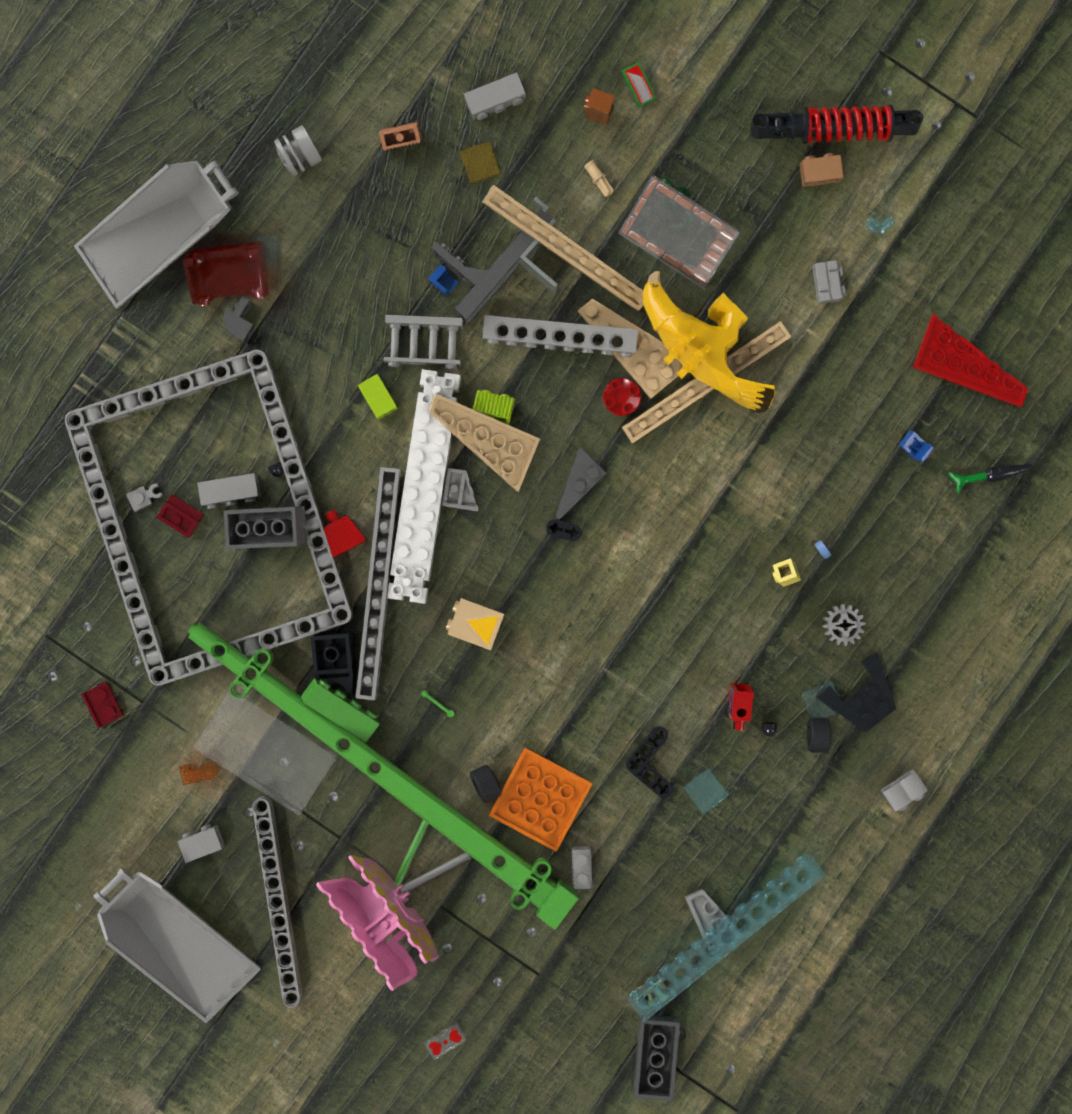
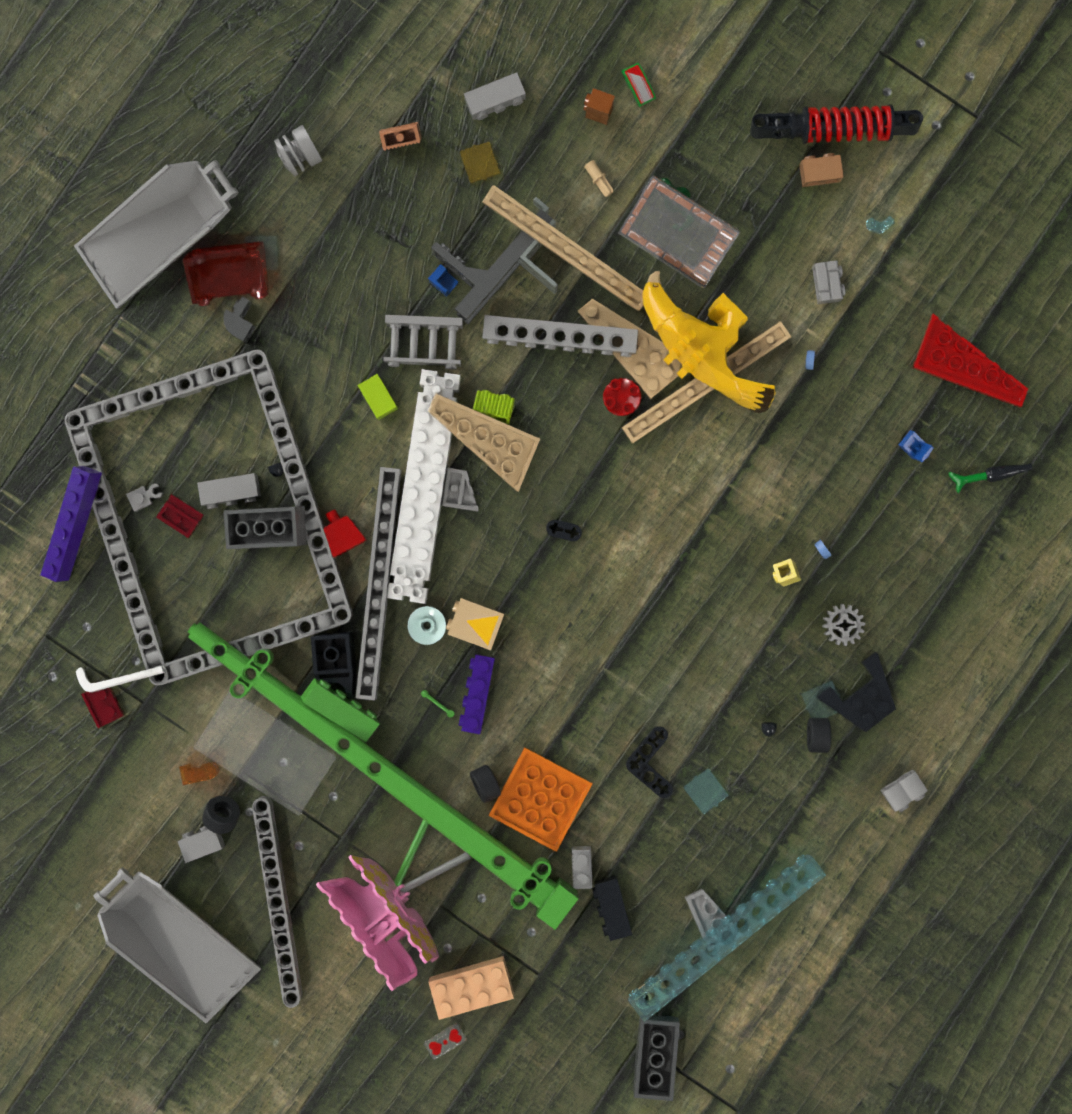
(71, 523): none -> dark purple brick
(87, 686): none -> white piece
(223, 805): none -> black tyre
(416, 625): none -> light aqua dish
(471, 987): none -> light nougat brick
(478, 693): none -> dark purple brick
(582, 478): dark grey wing -> none
(611, 908): none -> black brick
(740, 698): red torso -> none
(810, 359): none -> medium blue tile

